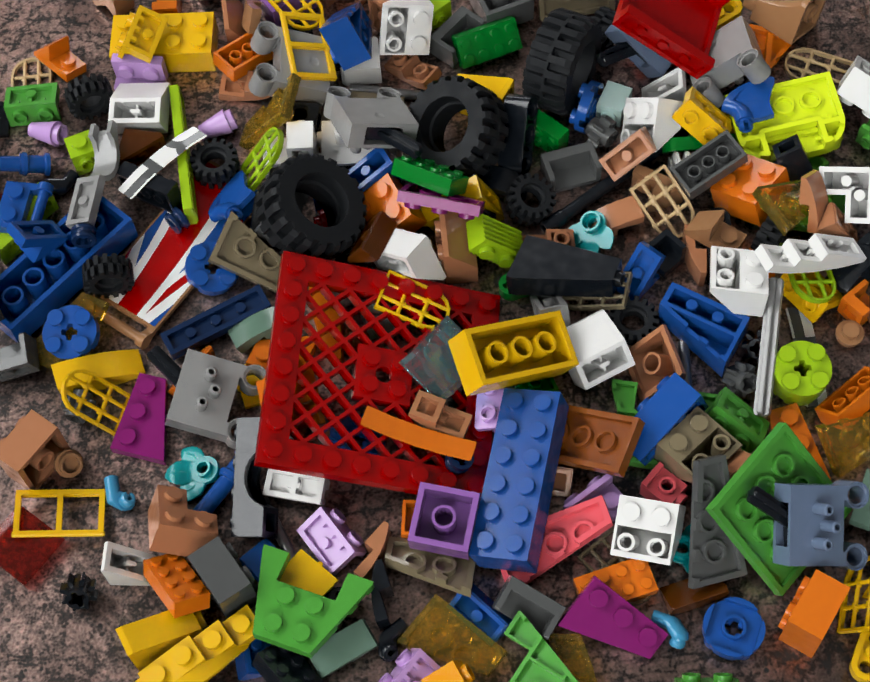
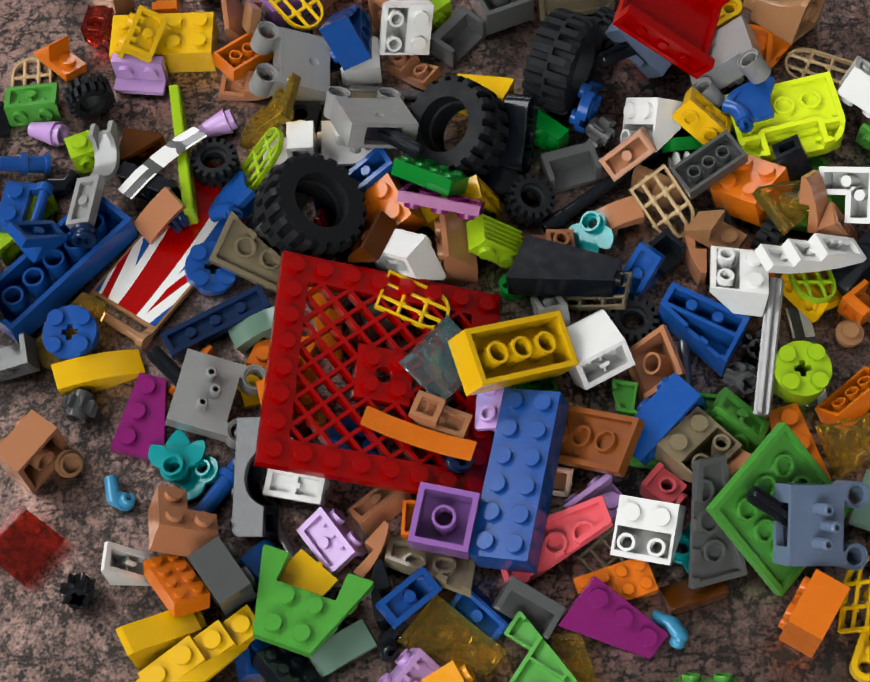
(60, 494): yellow window -> none
(82, 400): yellow window -> none
(96, 30): none -> clear red brick
(107, 275): black tyre -> none
(140, 106): white slope -> none
(158, 214): none -> nougat slope
(176, 453): none -> teal plate
(290, 45): yellow window -> none
(376, 507): none -> nougat slope
(408, 597): none -> blue slope
(487, 42): green piece -> none
(613, 101): light aqua brick -> none
(669, 86): white slope -> none
(749, 621): blue plate -> none

